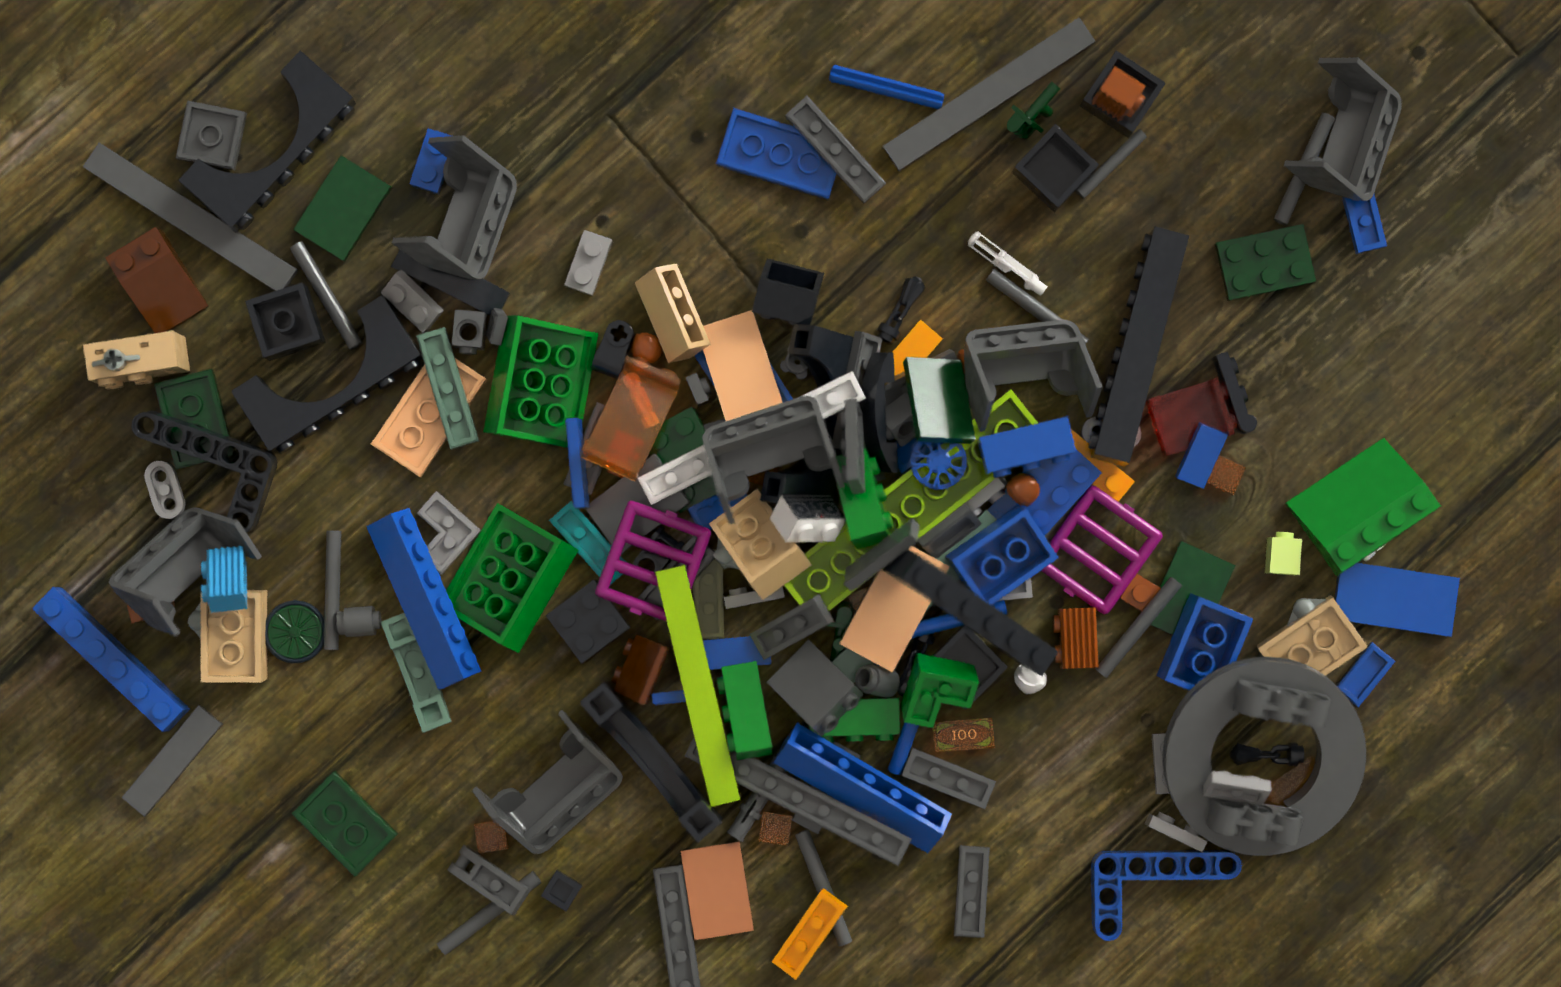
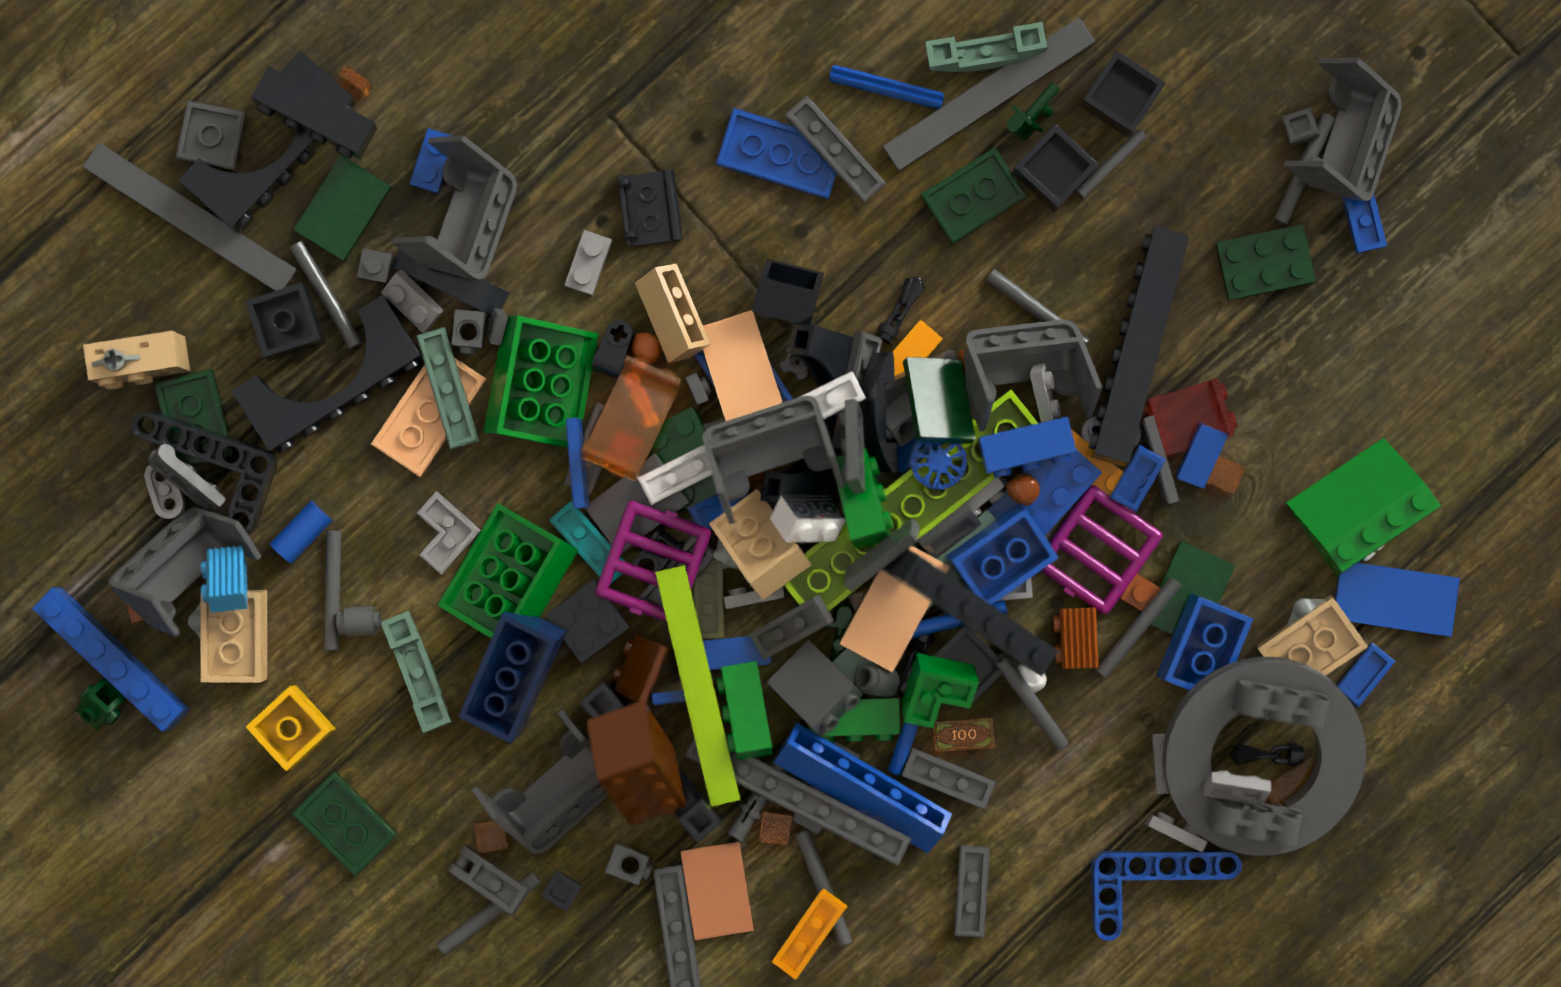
(100, 704): none -> dark green brick
(157, 281): reddish brown slope -> none
(172, 760): dark grey tile -> none
(185, 478): none -> dark grey plate
(290, 728): none -> yellow brick
(294, 631): dark green wheel -> none
(301, 532): none -> blue brick
(314, 113): none -> black brick
(355, 80): none -> clear orange tile
(375, 266): none -> dark grey plate
(423, 598): blue brick -> none
(512, 675): none -> dark blue slope
(615, 864): none -> dark grey brick
(636, 763): none -> reddish brown container
(650, 208): none -> black piece
(973, 195): none -> dark green tile
(987, 52): none -> sand green slope
(1008, 263): white piece -> none
(1031, 701): none -> dark grey piece
(1042, 384): none -> light grey plate
(1119, 95): dark orange brick -> none
(1137, 478): none -> blue plate
(1153, 443): none -> dark grey tile
(1237, 397): black plate -> none
(1283, 554): yellowish green brick -> none
(1301, 126): none -> dark grey tile

